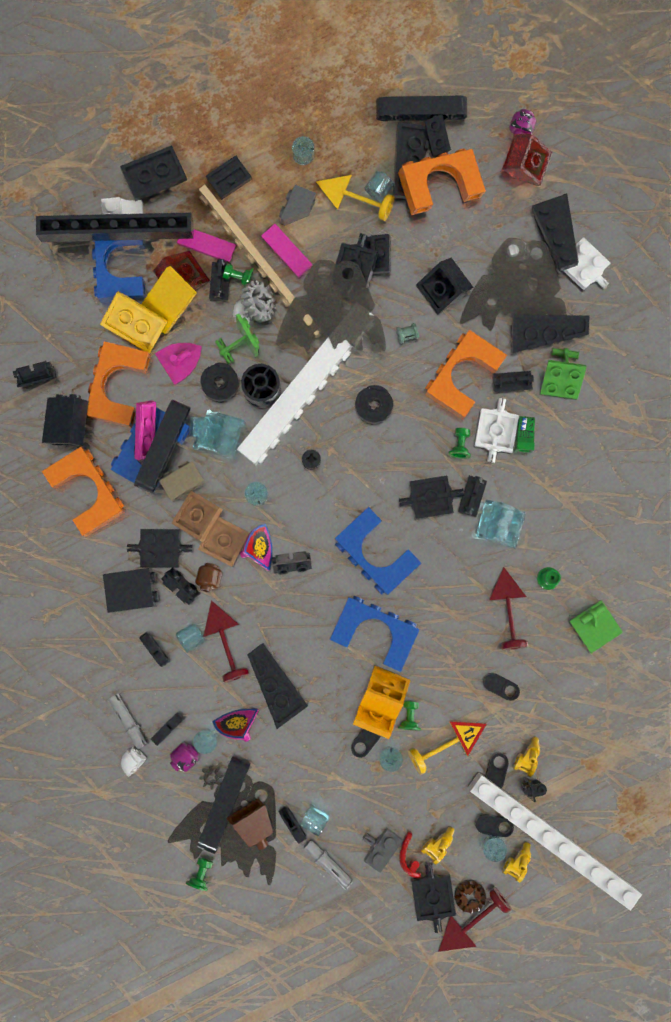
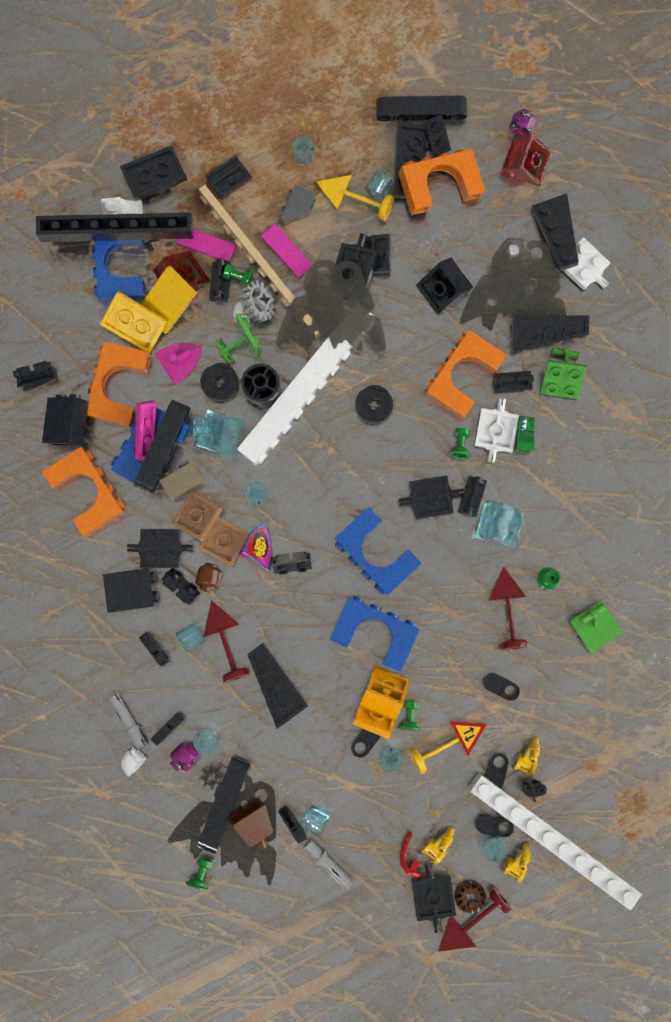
(236, 724): shield -> none
(311, 459): black wheel -> none
(381, 849): dark grey plate -> none
(407, 333): sand green bush -> none

